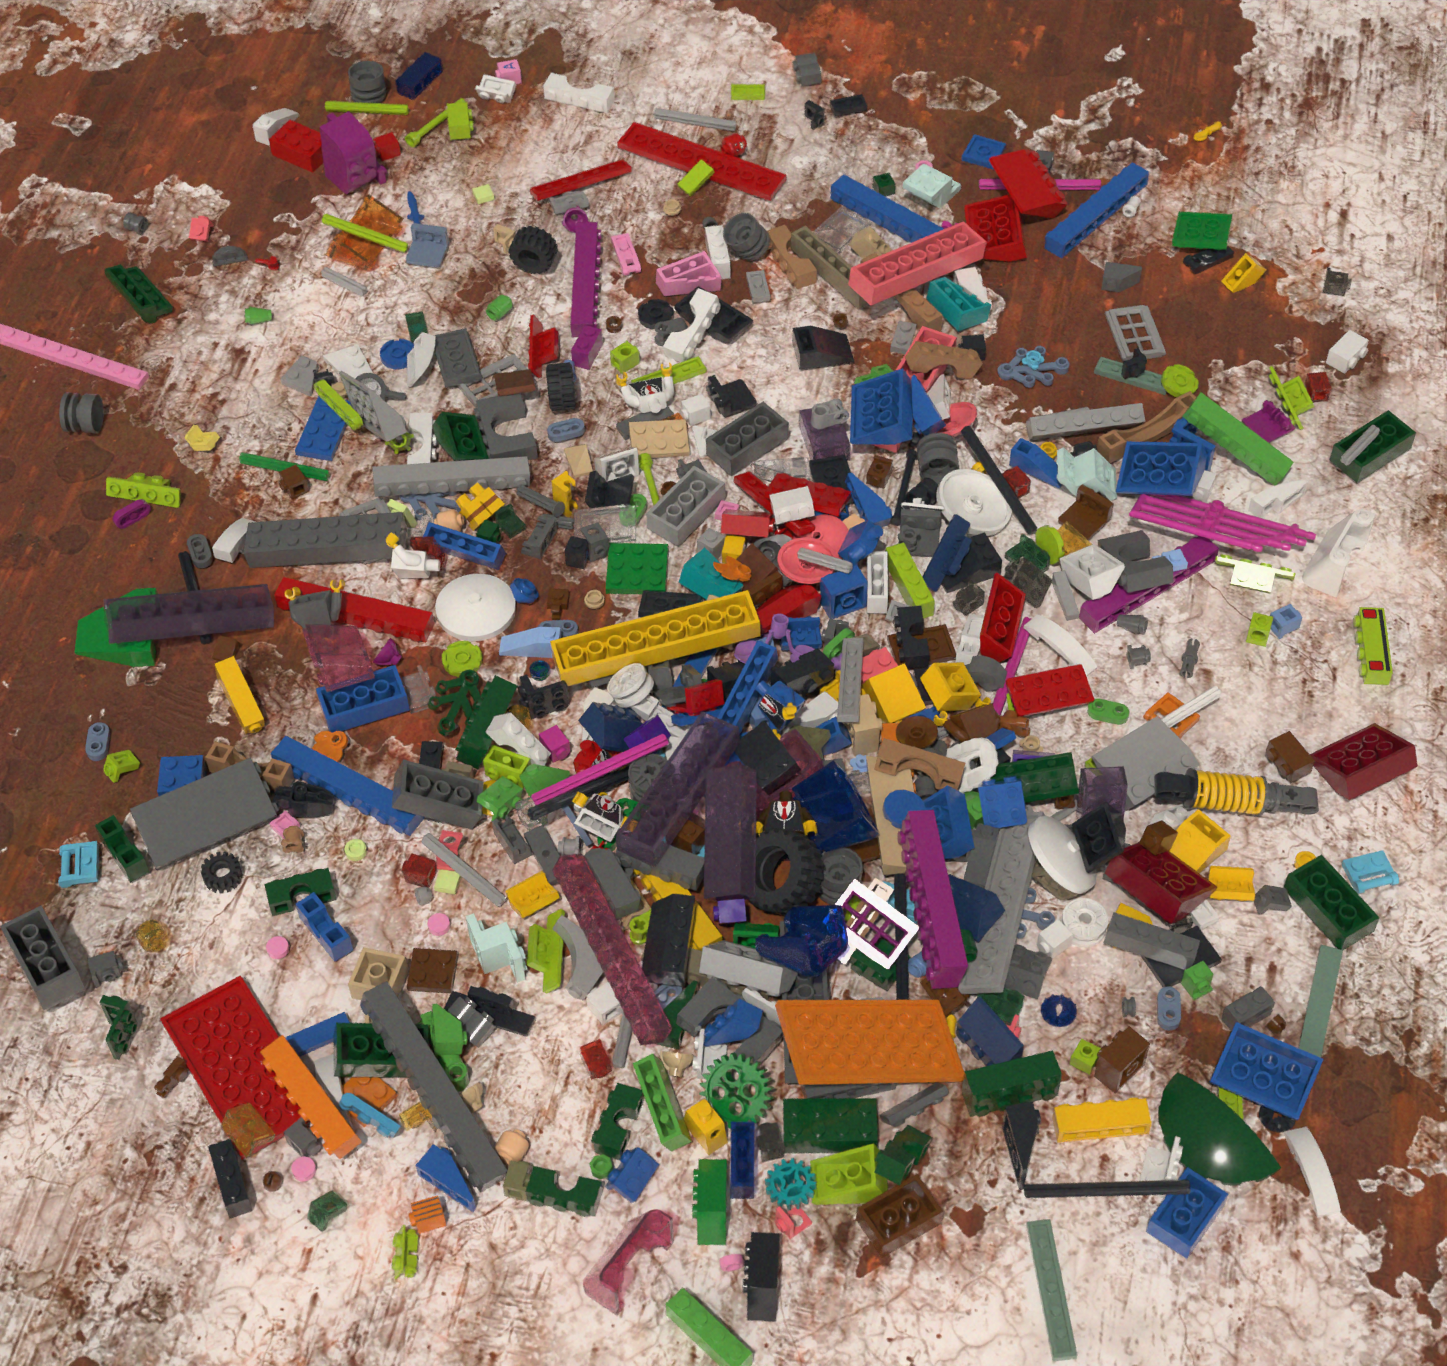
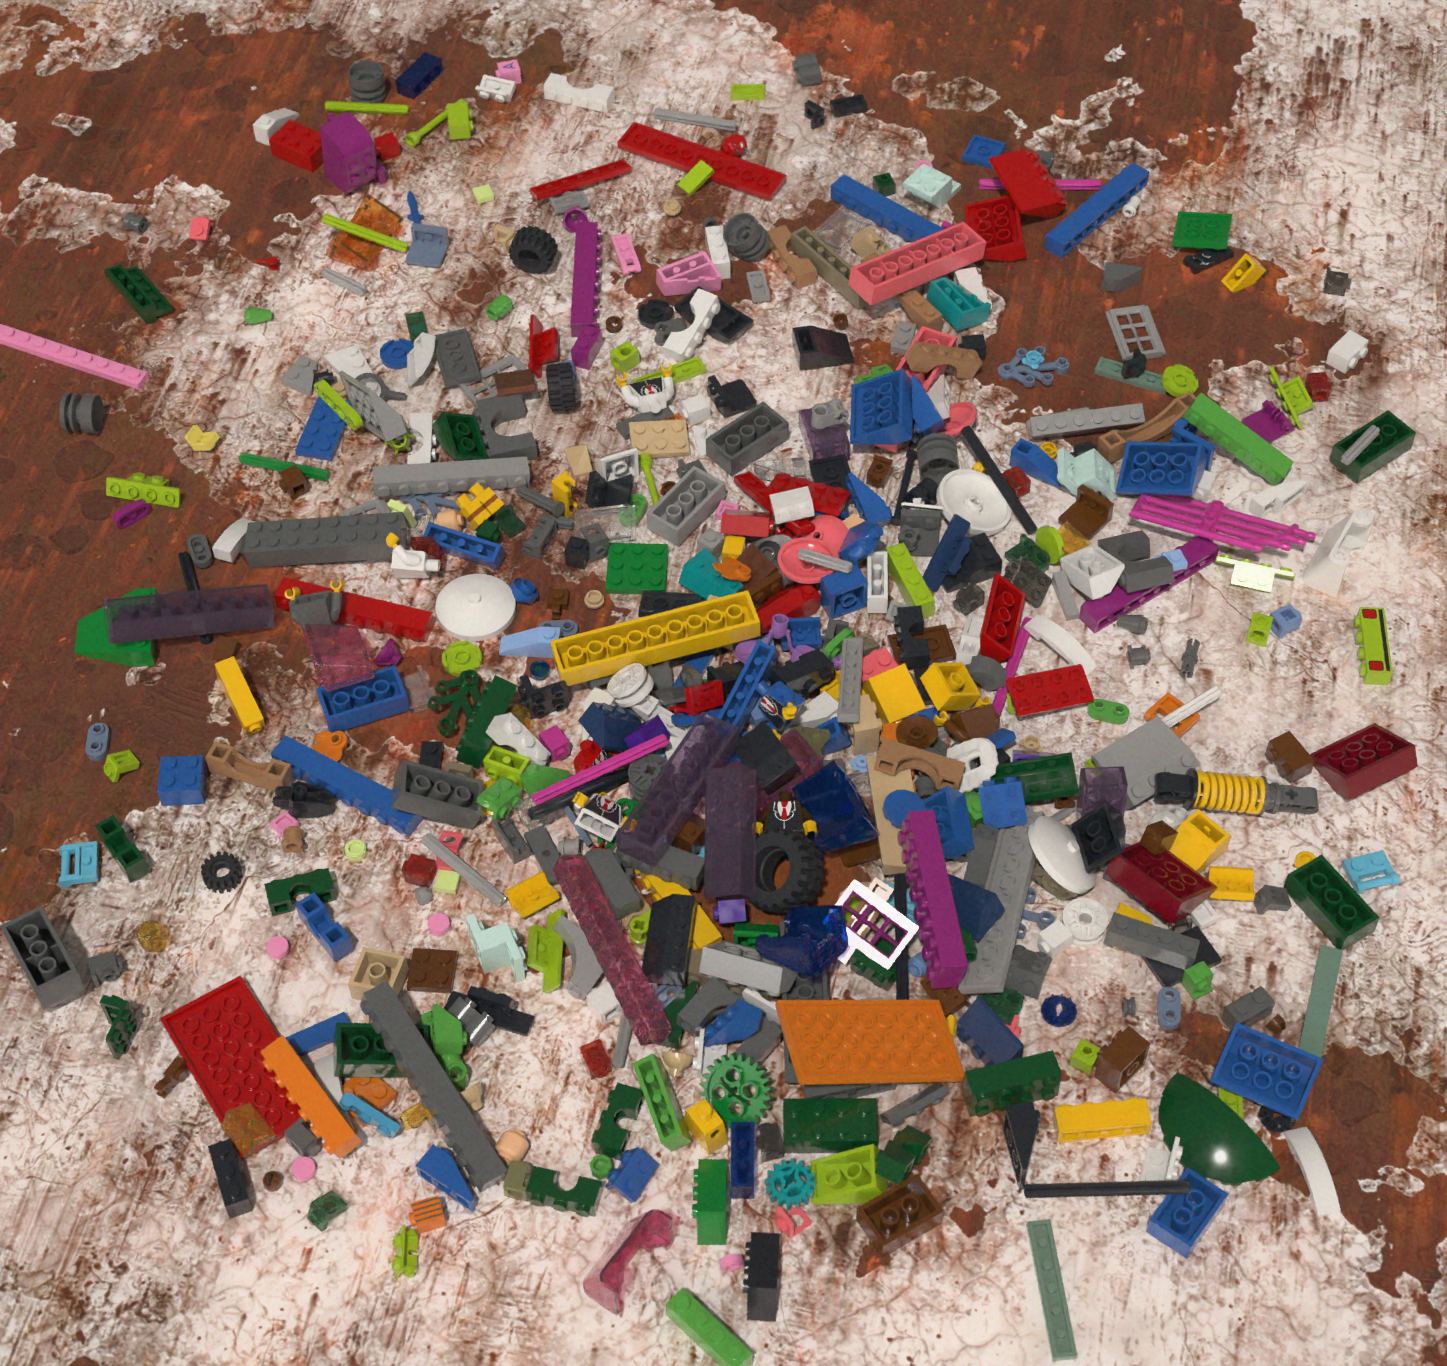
(204, 813): dark grey brick -> none
(229, 255): dark grey tile -> none
(565, 429): sand blue plate -> none
(839, 872): dark grey wheel -> none
(1012, 722): dark orange plate -> none
(1202, 135): yellow piece -> none

